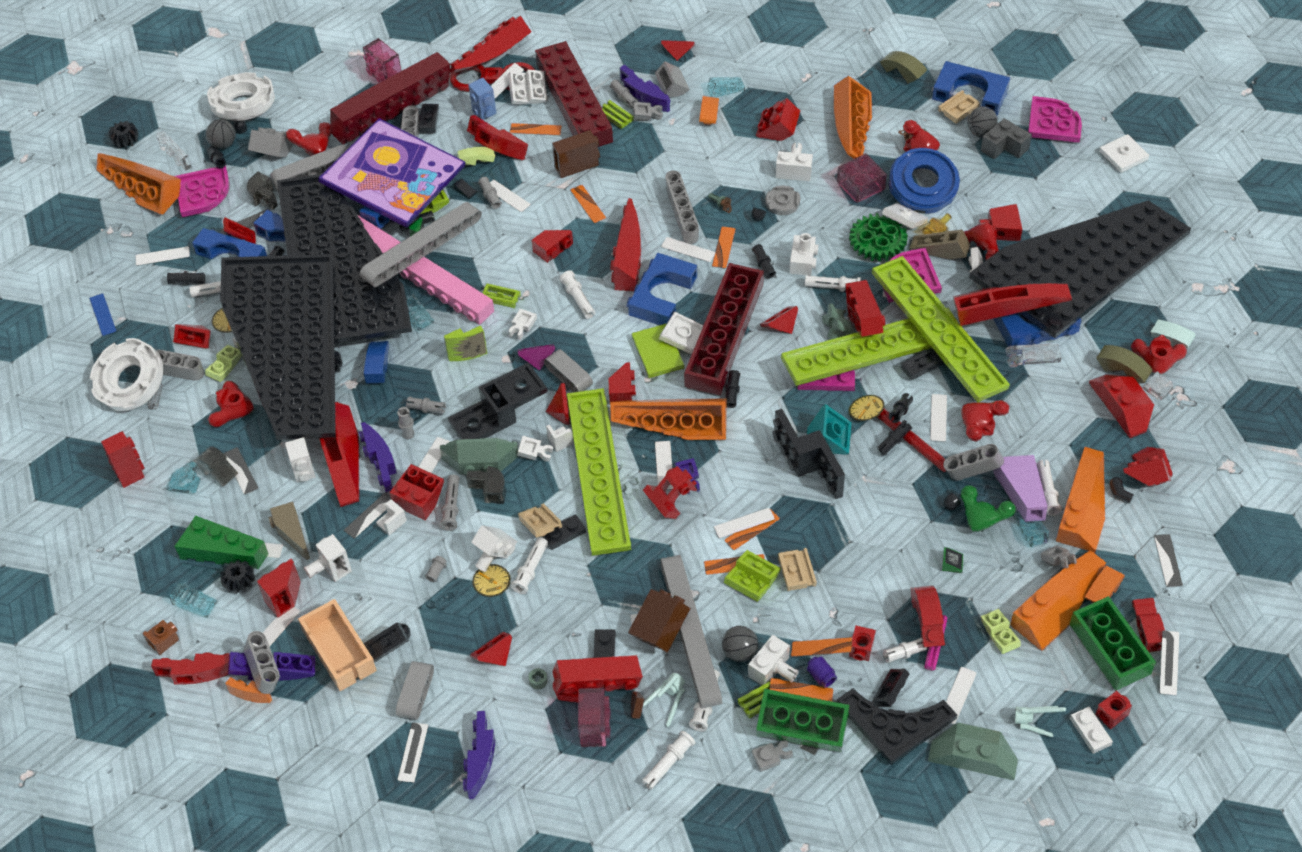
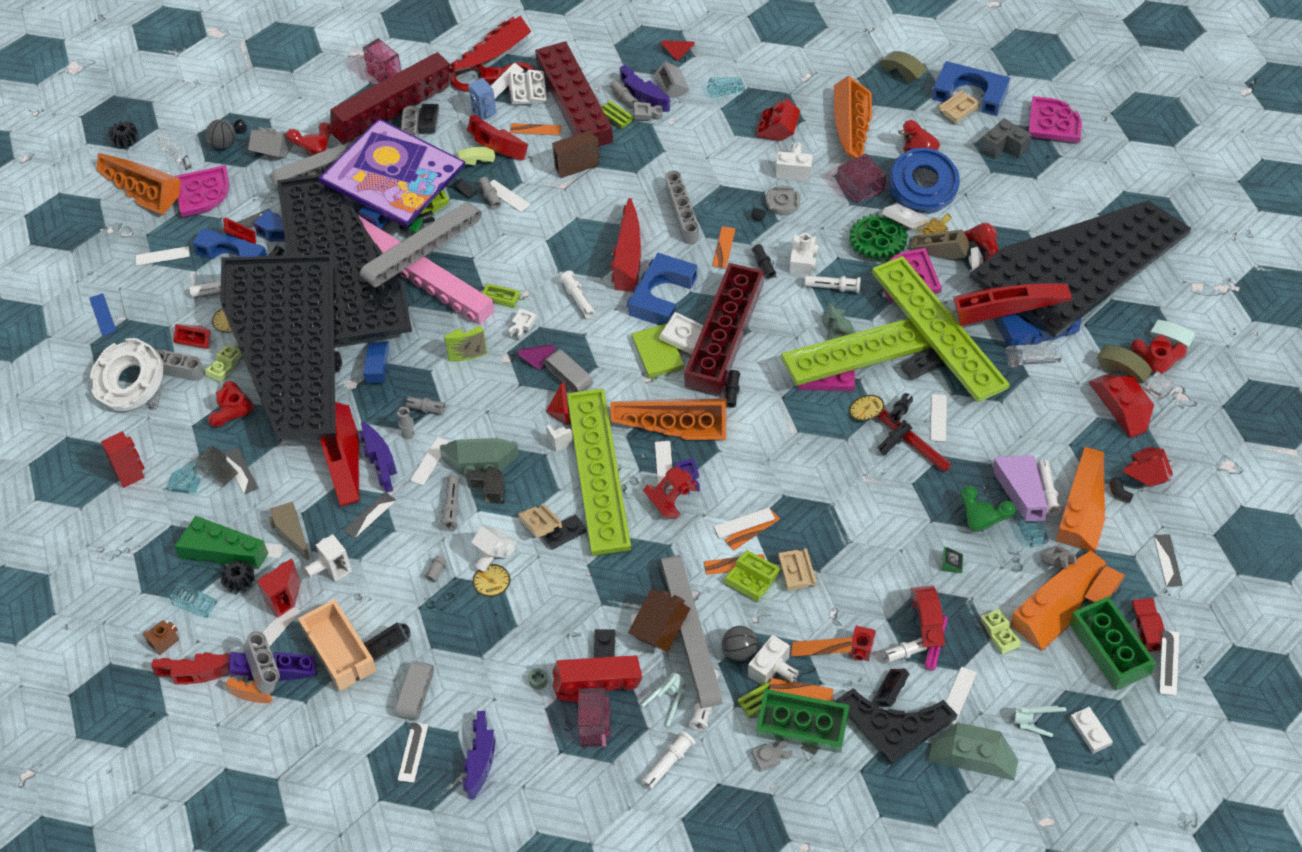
(186, 278): black pin -> none
(216, 157): black pin -> none
(237, 85): white piece -> none
(261, 191): clear smoke brick -> none
(300, 460): white brick -> none
(392, 519): white panel -> none
(413, 300): clear light blue slope -> none
(417, 491): red slope -> none
(495, 650): red slope -> none
(498, 403): black bracket -> none
(526, 572): white pin -> none
(531, 448): white plate -> none
(551, 243): red slope -> none
(588, 203): orange sticker -> none
(620, 384): red slope -> none
(636, 704): reddish brown tile -> none
(688, 249): white sticker -> none
(709, 110): orange slope -> none
(721, 202): piece -> none
(782, 321): red slope -> none
(808, 454): black bracket -> none
(821, 671): dark purple brick -> none
(834, 428): teal slope -> none
(863, 309): red wedge -> none
(951, 502): black hinge -> none
(973, 462): light grey beam -> none
(979, 418): red head -> none
(981, 120): dark grey piece -> none
(1006, 222): red torso -> none
(1112, 717): red brick -> none
(1124, 153): white plate -> none

